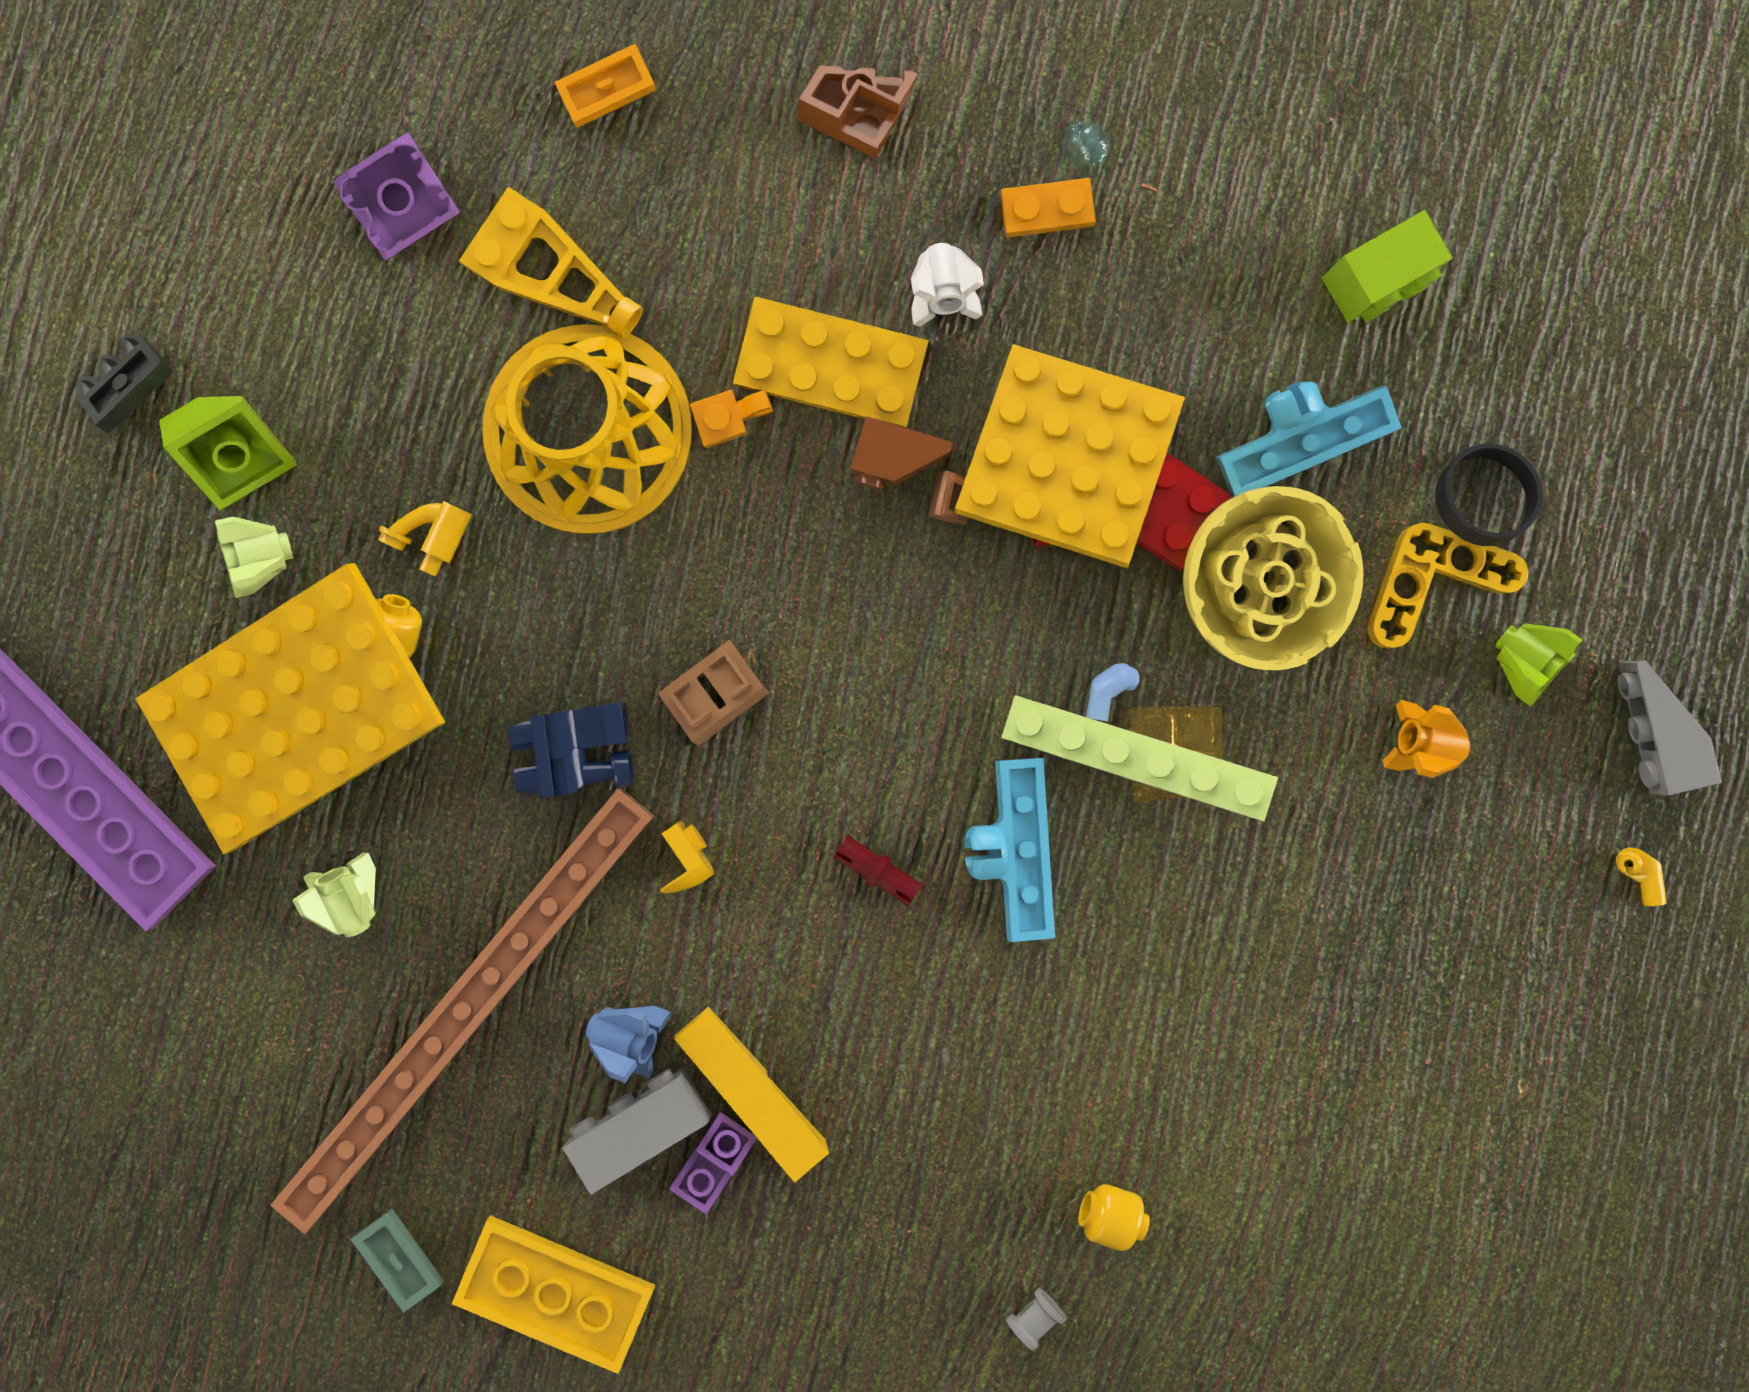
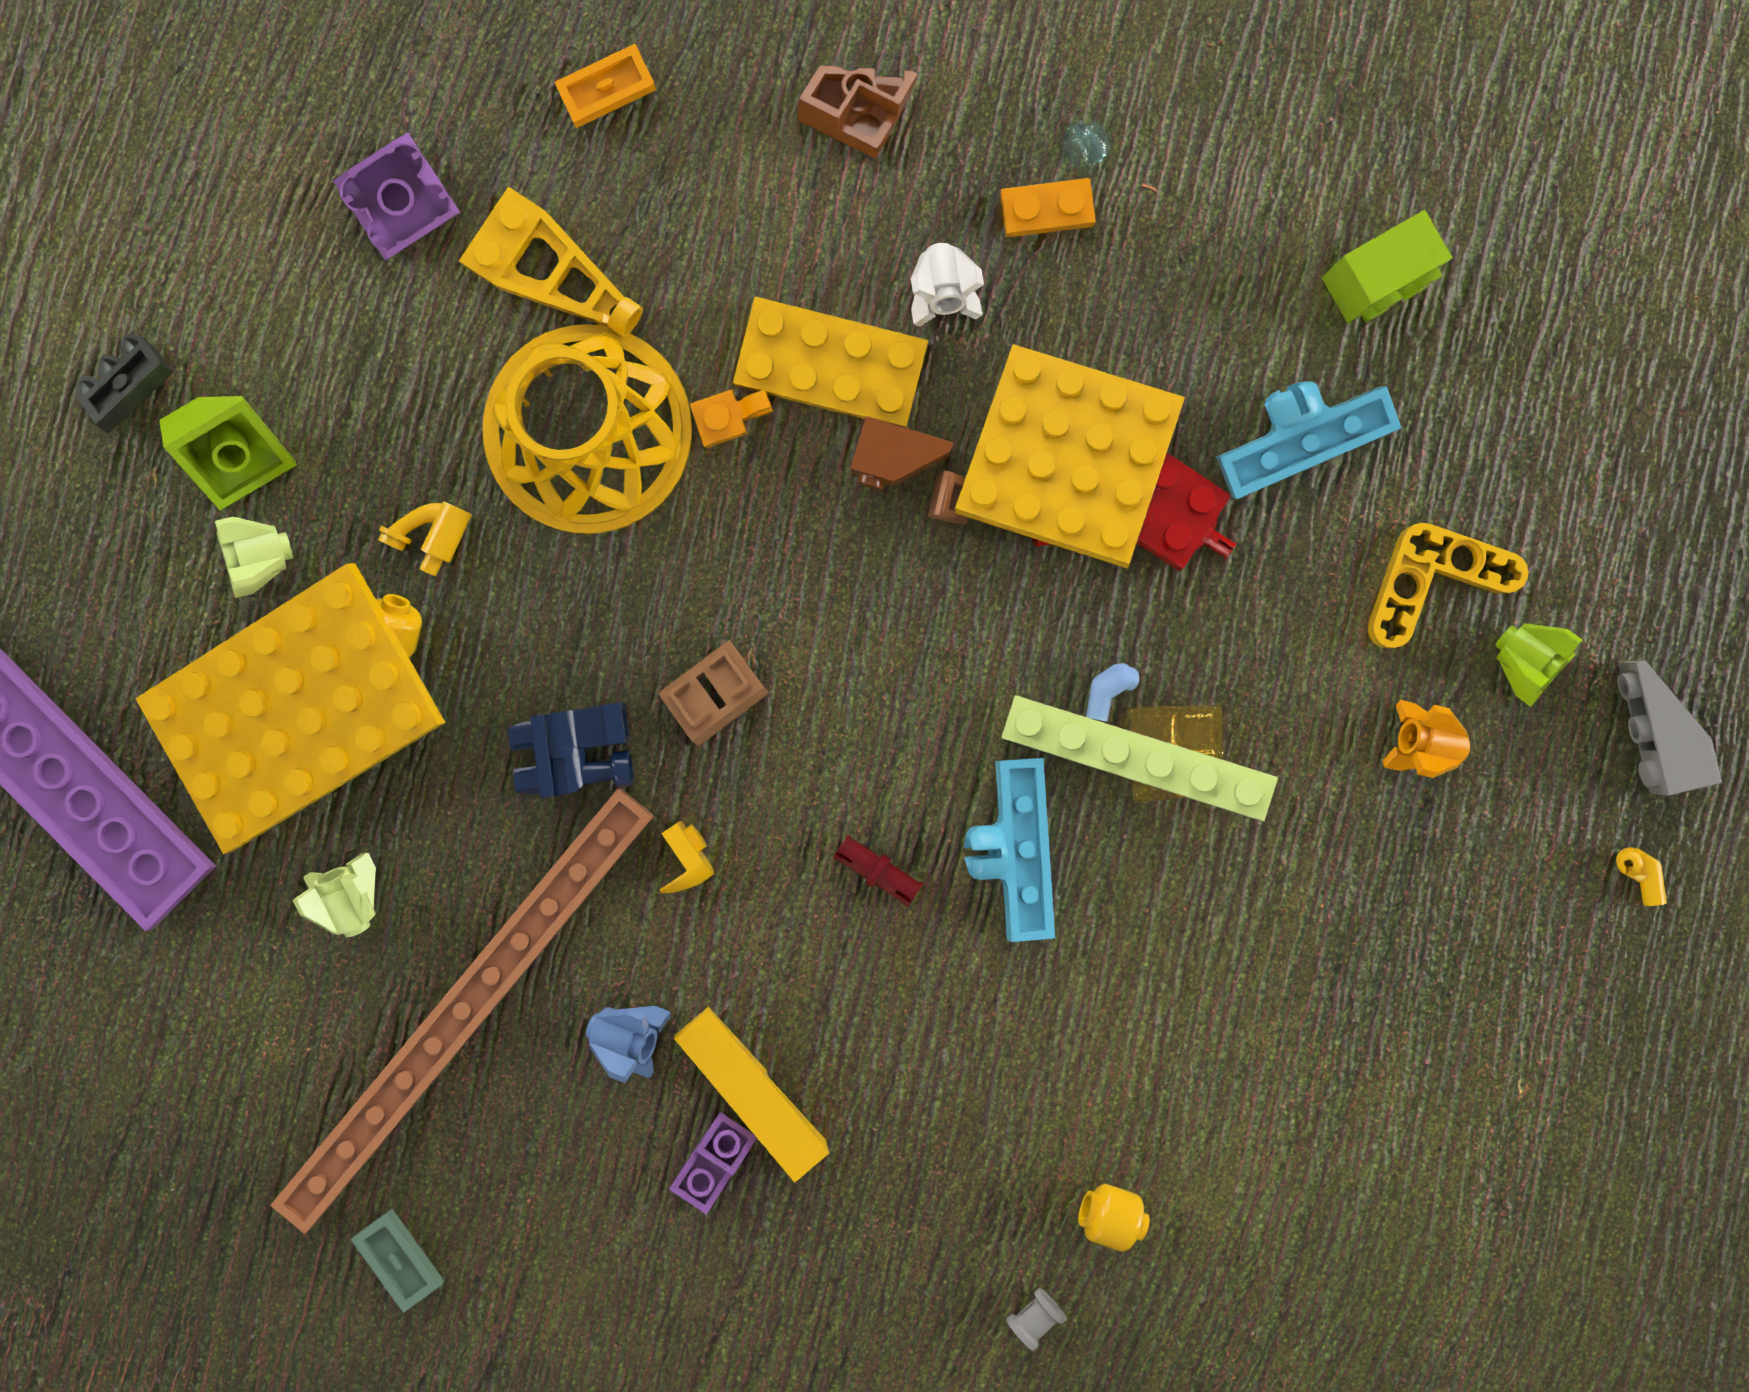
(553, 1294): yellow plate -> none
(636, 1129): light grey brick -> none
(1319, 590): light yellow brick -> none
(1513, 461): black tyre -> none

